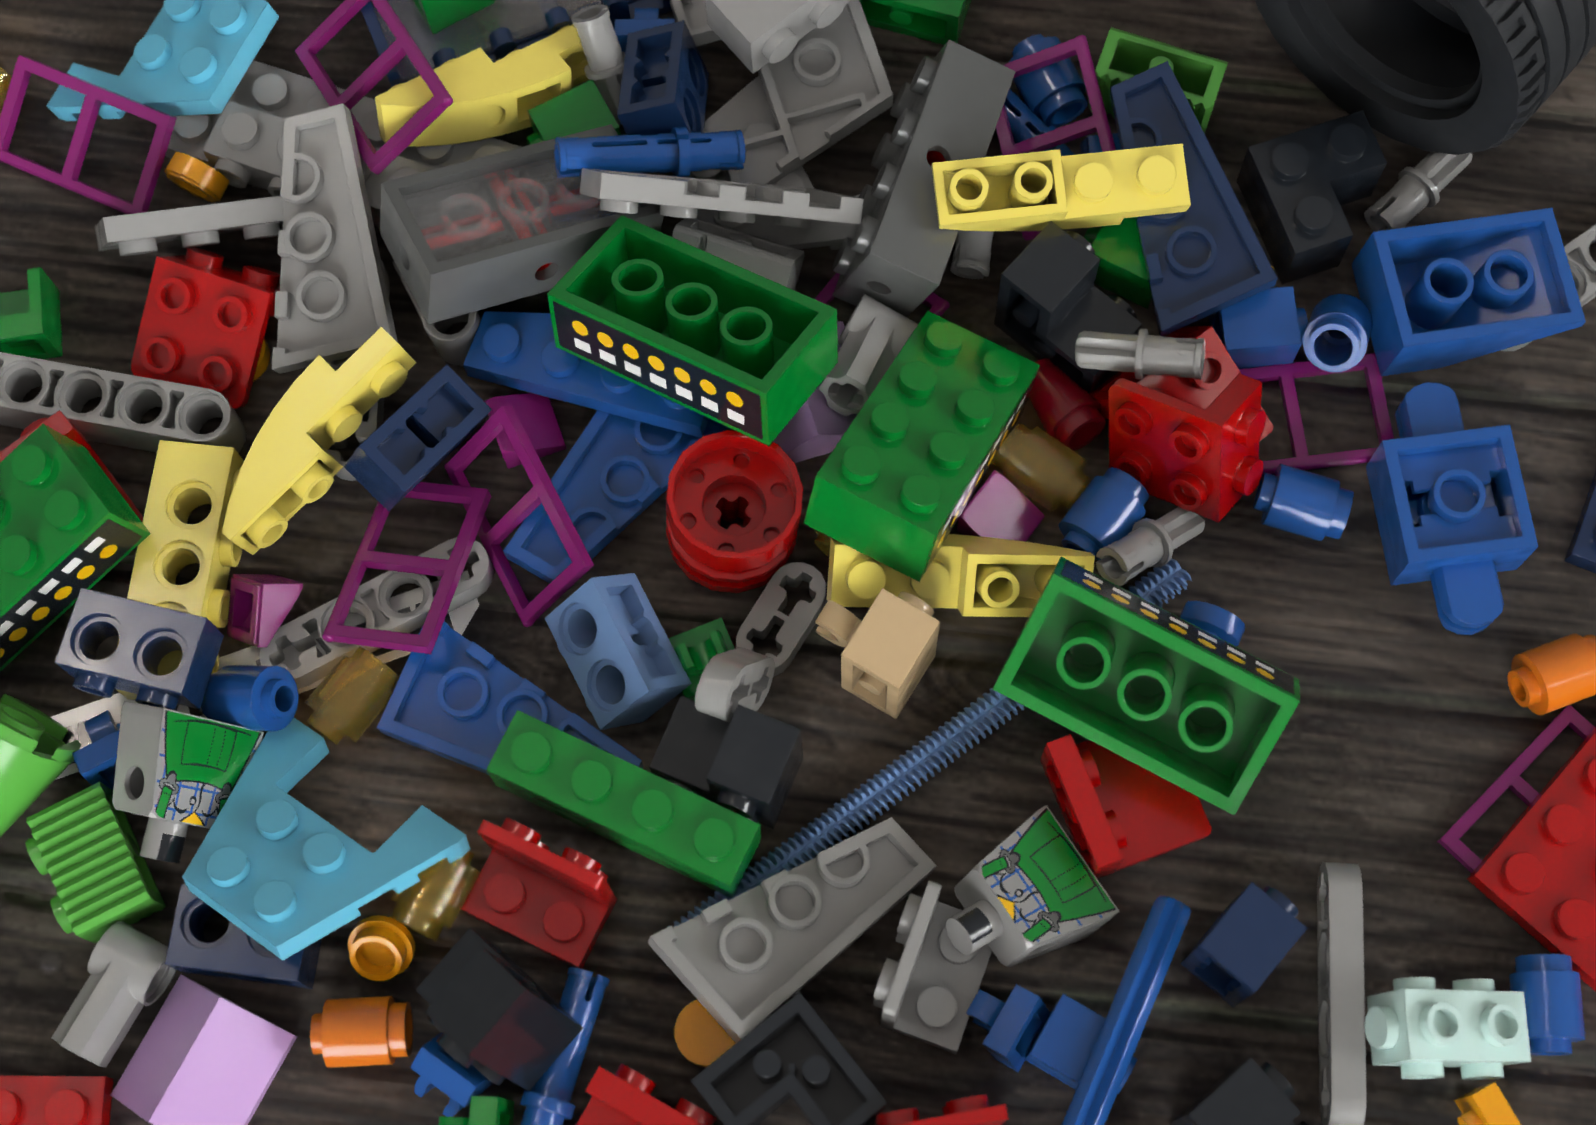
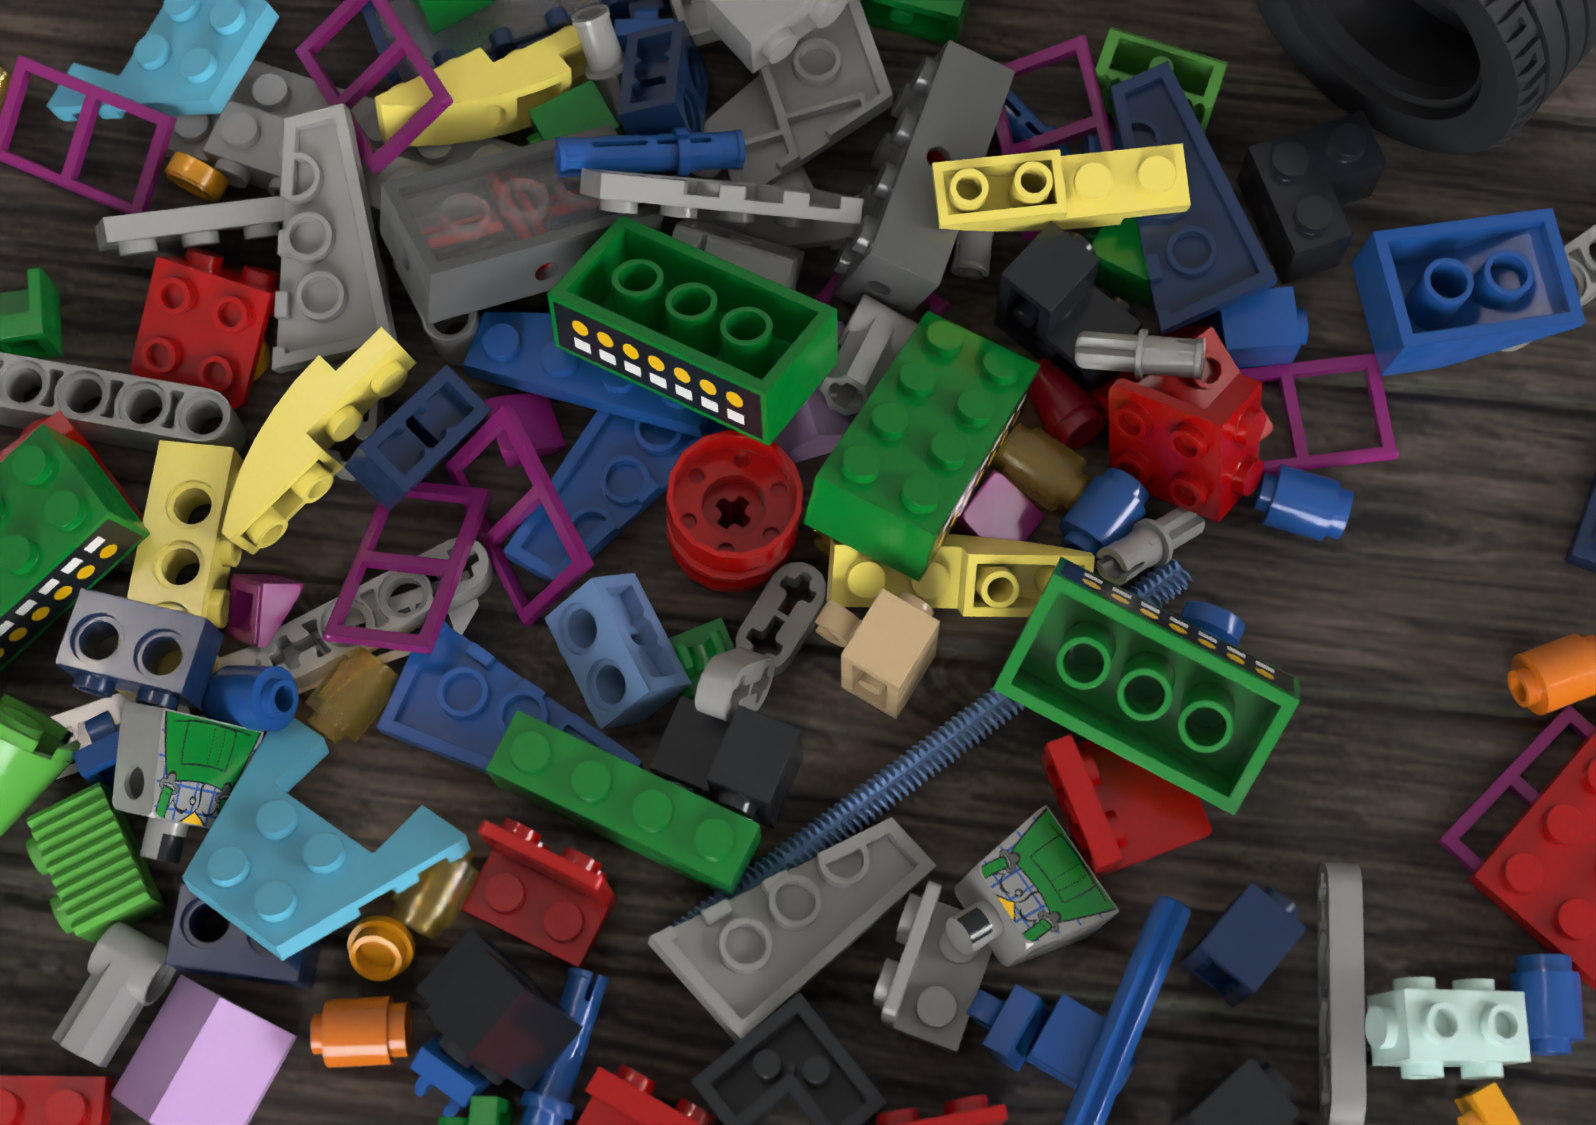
(700, 1035): light orange tile -> none
(1052, 91): blue brick -> none
(1336, 349): blue brick -> none
(1415, 190): light grey axle -> none
(1475, 502): blue brick -> none

